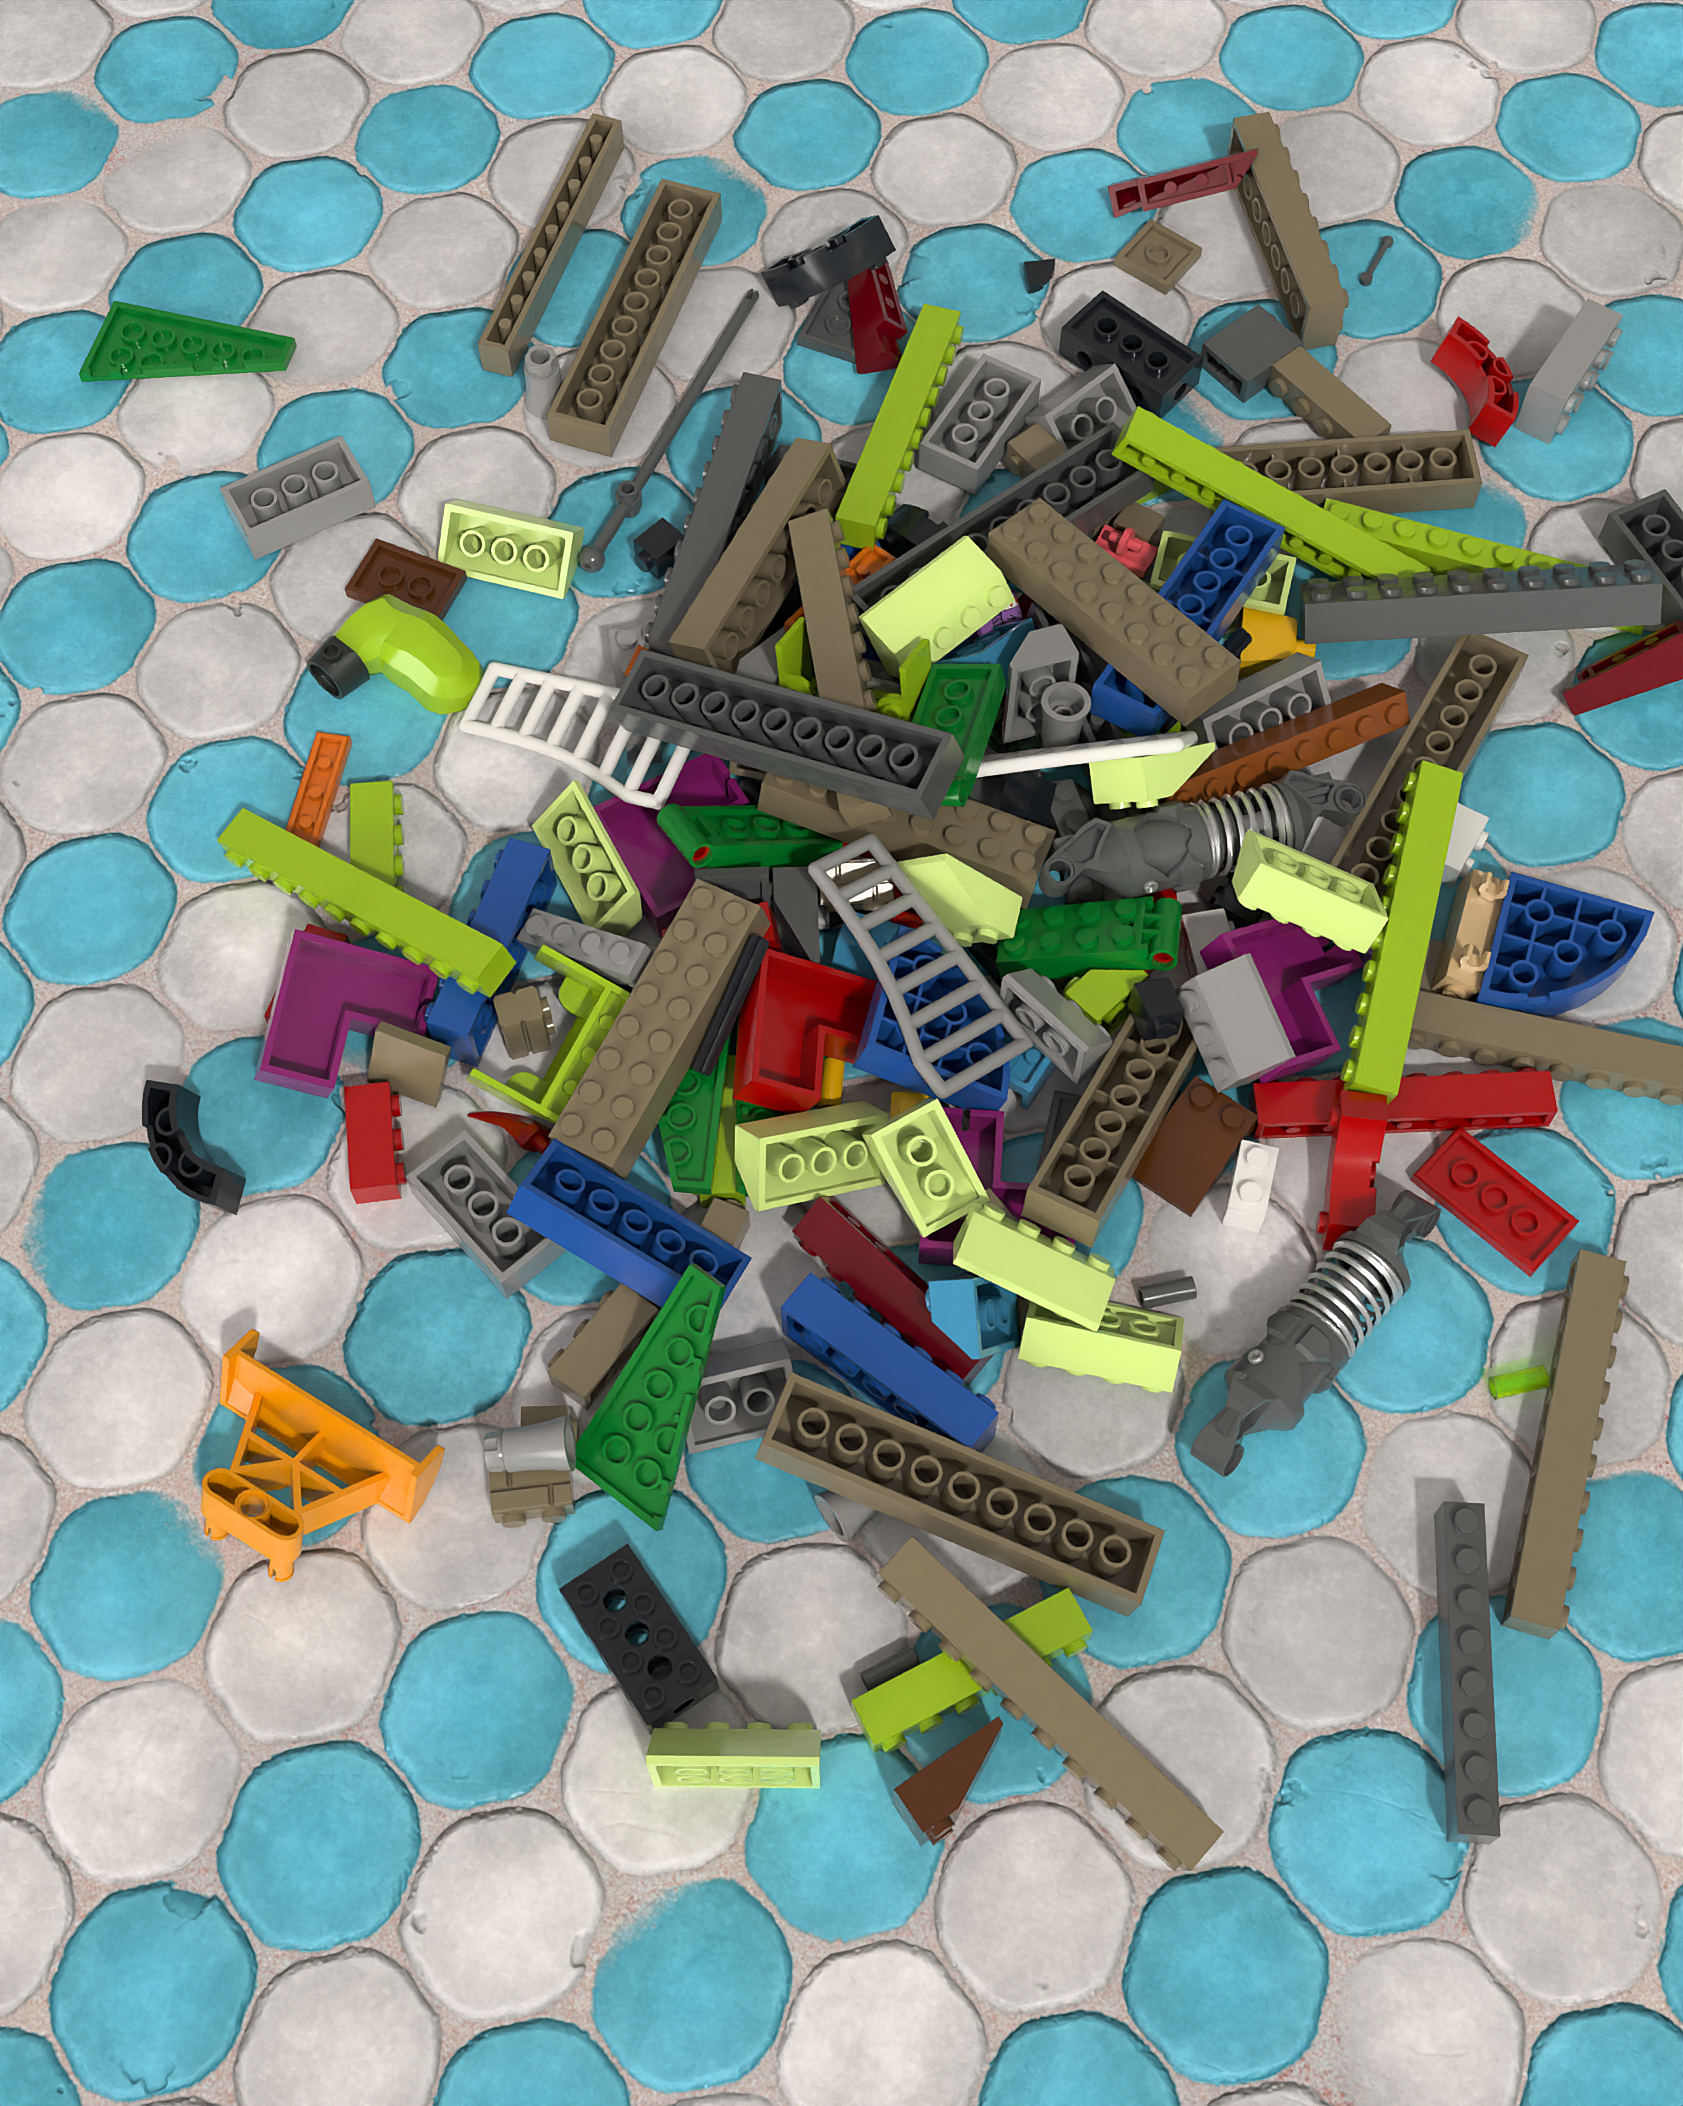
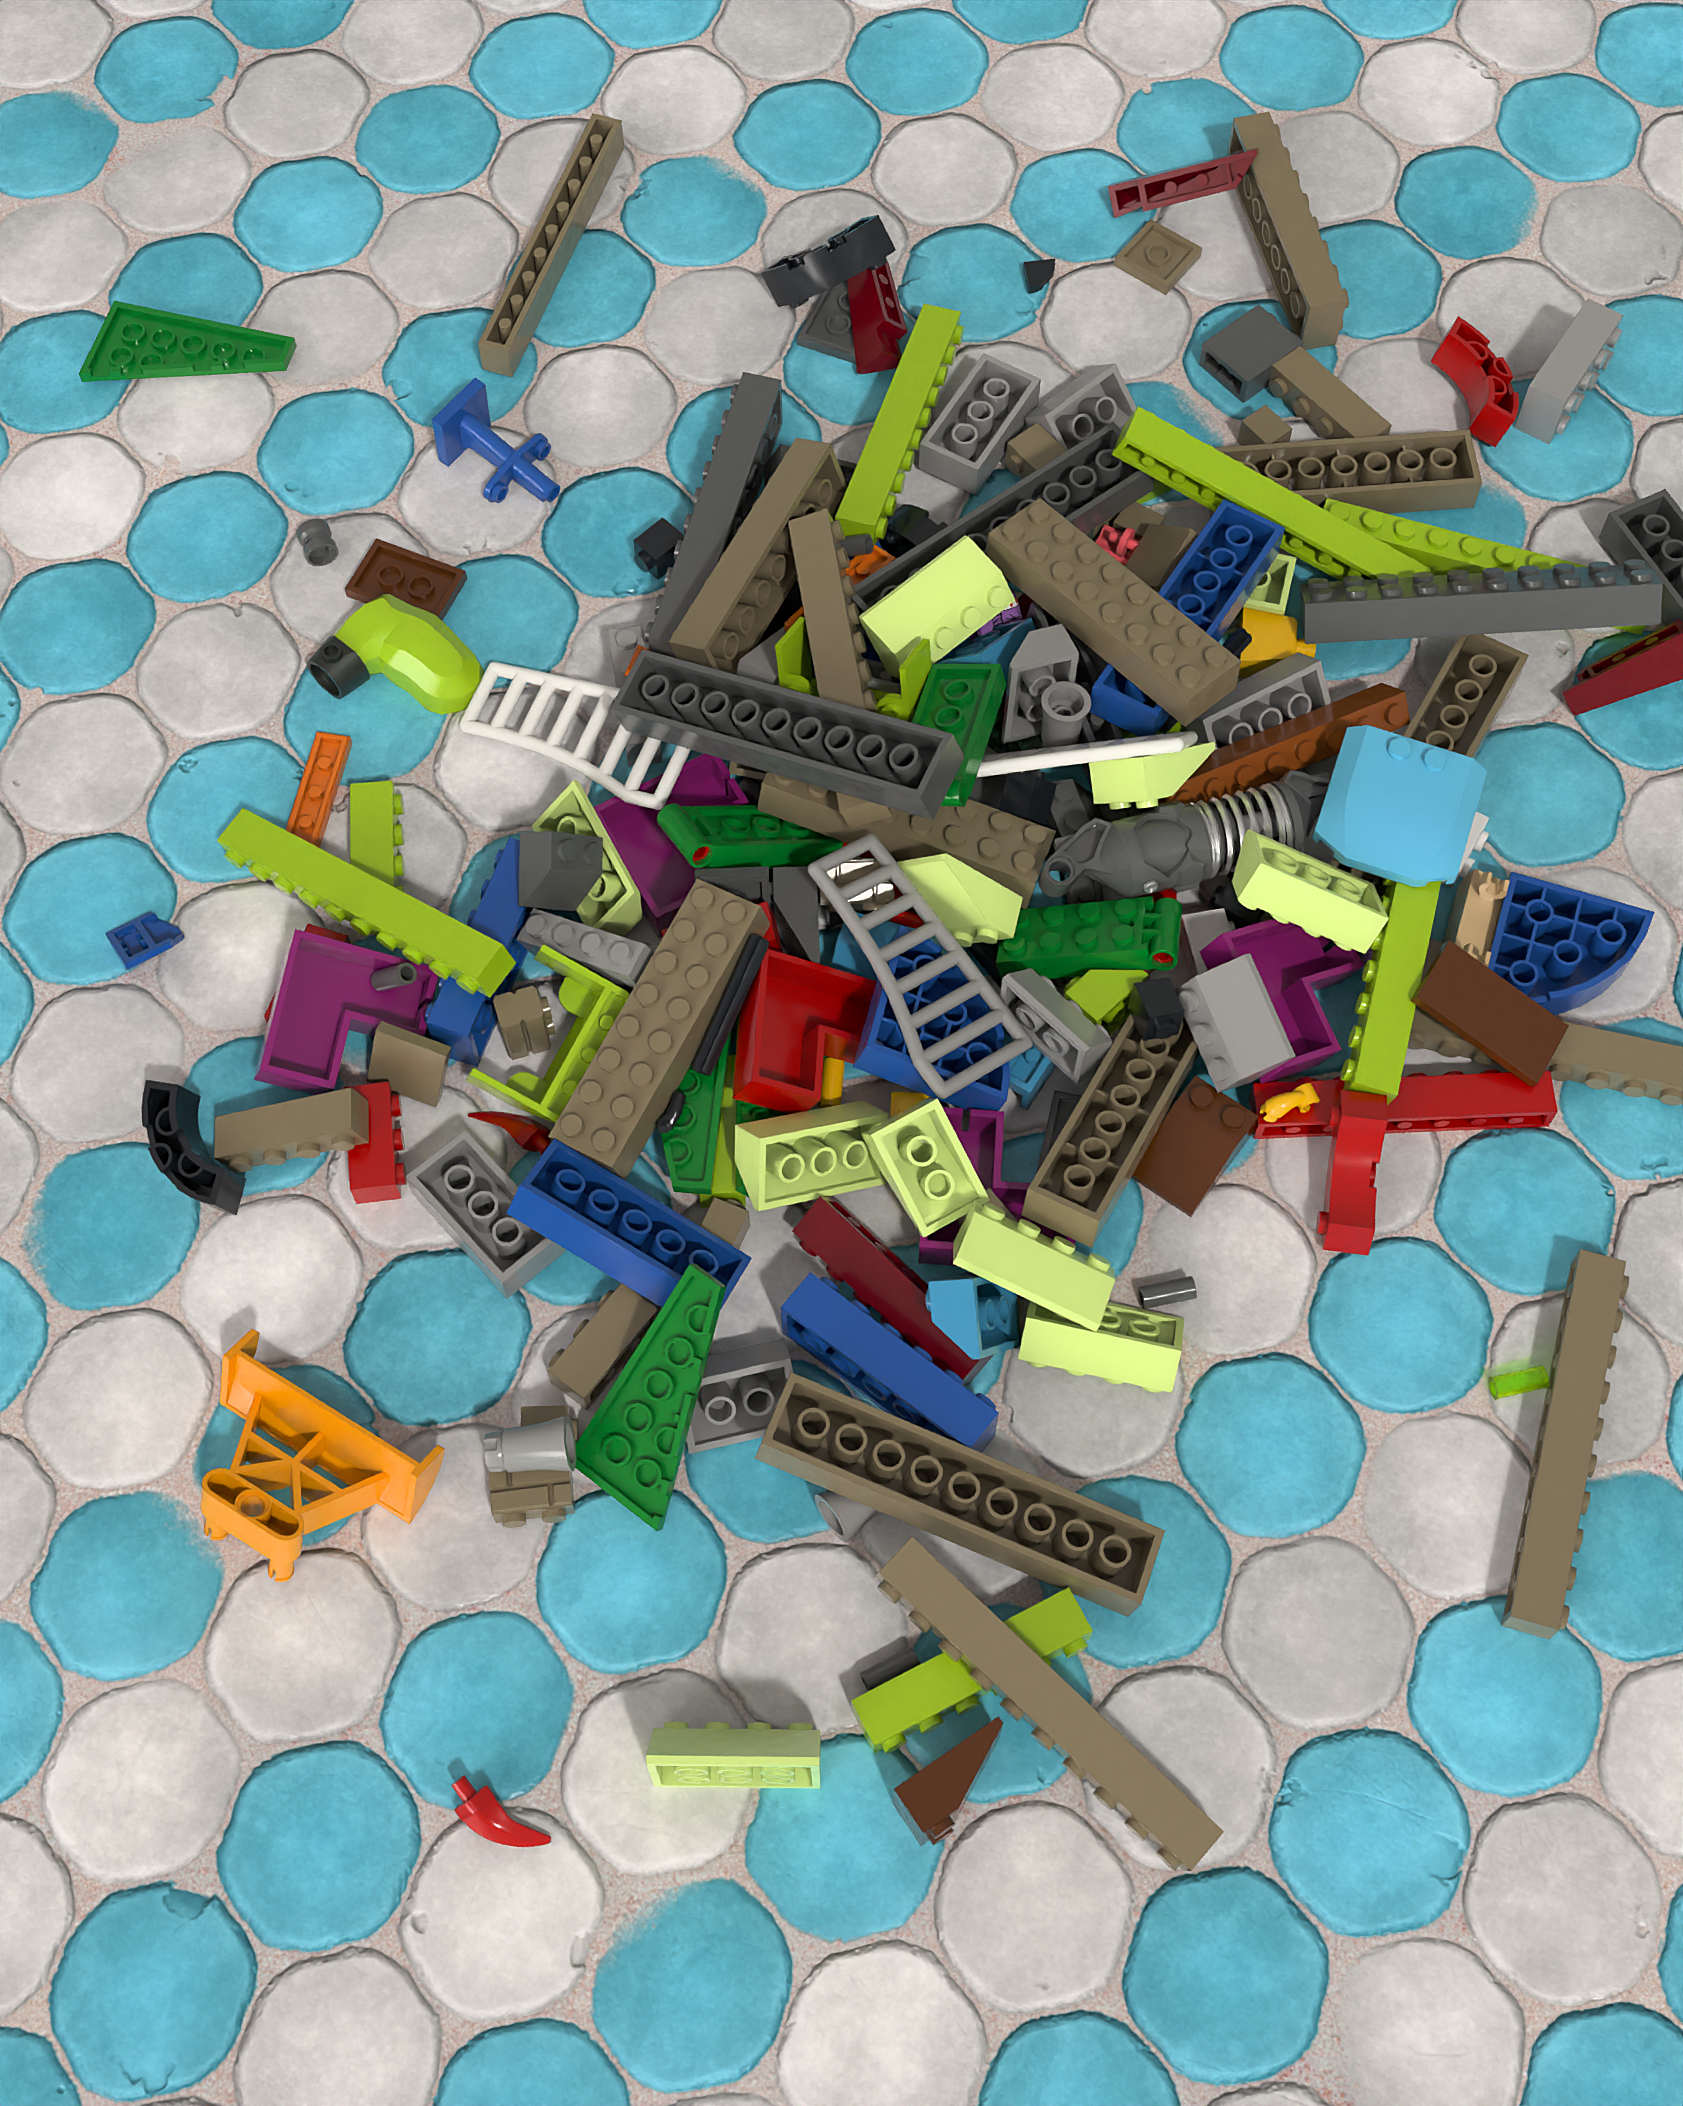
(143, 939): none -> blue slope
(291, 1130): none -> dark tan brick
(298, 497): light grey brick -> none
(317, 542): none -> dark grey wheel
(393, 976): none -> dark grey axle
(466, 425): none -> blue piece
(489, 1820): none -> red bar
(510, 547): yellowish green slope -> none
(542, 380): light grey plant -> none
(557, 869): none -> dark grey slope
(629, 492): dark grey bar -> none
(635, 318): dark tan brick -> none
(647, 1612): black brick -> none
(673, 1113): none -> black piece
(858, 544): none -> dark grey axle
(1151, 362): black brick -> none
(1160, 553): none -> dark tan tile
(1250, 1186): white brick -> none
(1263, 428): none -> dark tan brick
(1280, 1104): none -> yellow arm
(1316, 1331): dark grey piece -> none
(1366, 277): dark grey hinge -> none
(1399, 807): none -> medium azure wedge
(1466, 1674): dark grey brick -> none
(1490, 1013): none -> reddish brown tile
(1494, 1201): red tile -> none

